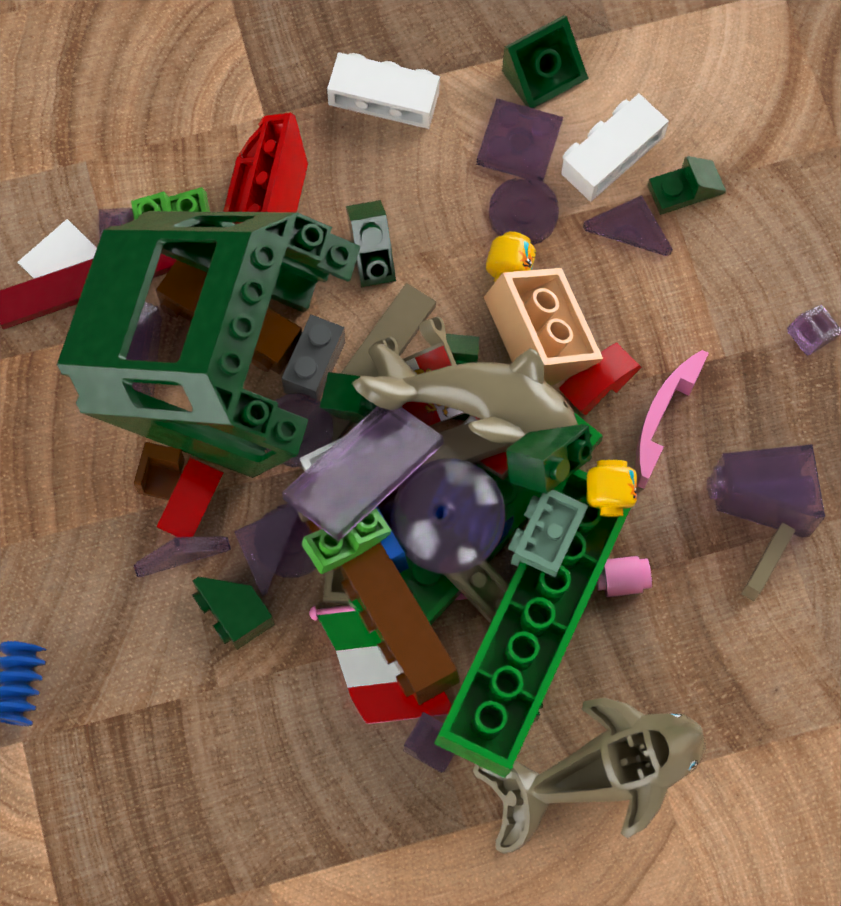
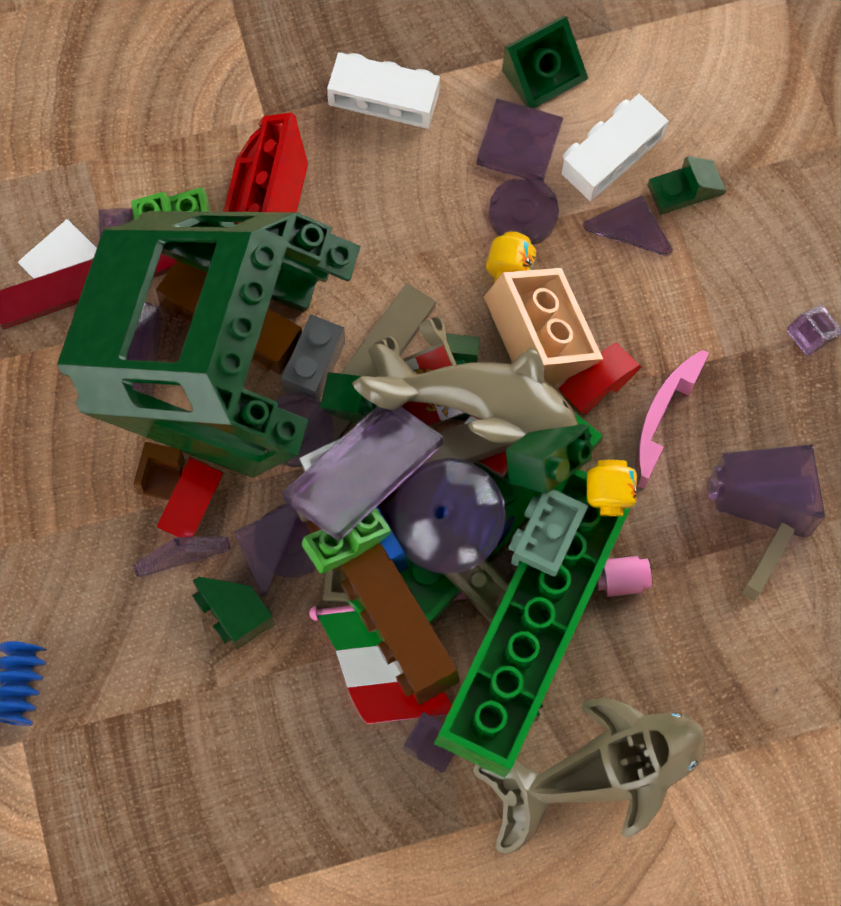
(370, 230): dark green slope -> none

